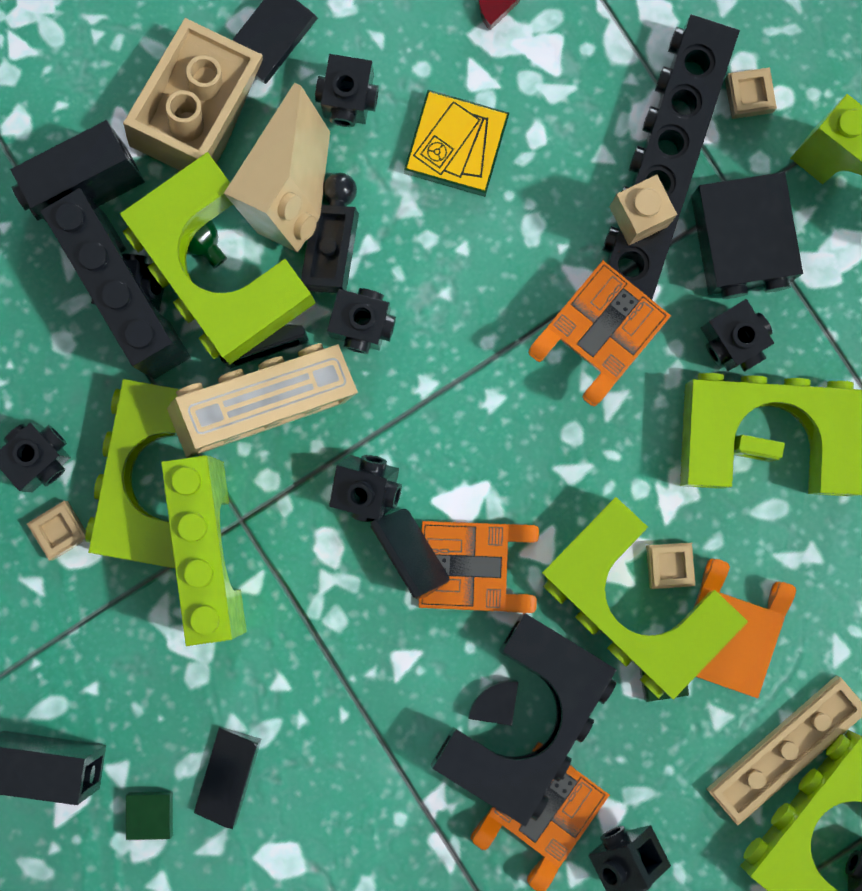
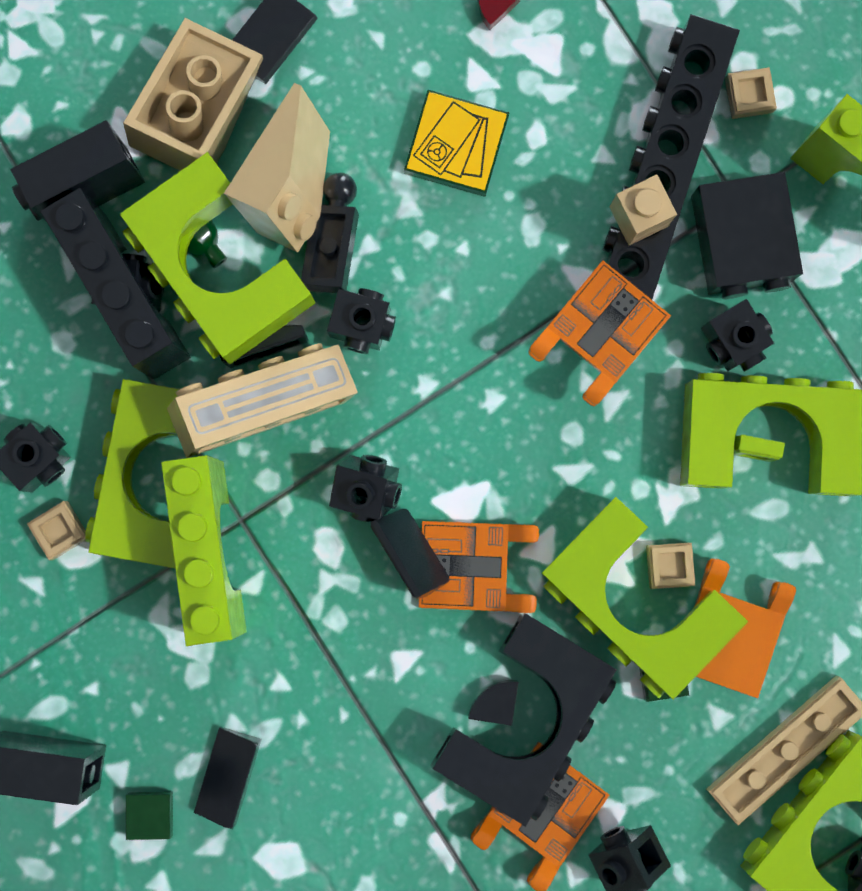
(347, 90): black brick -> none

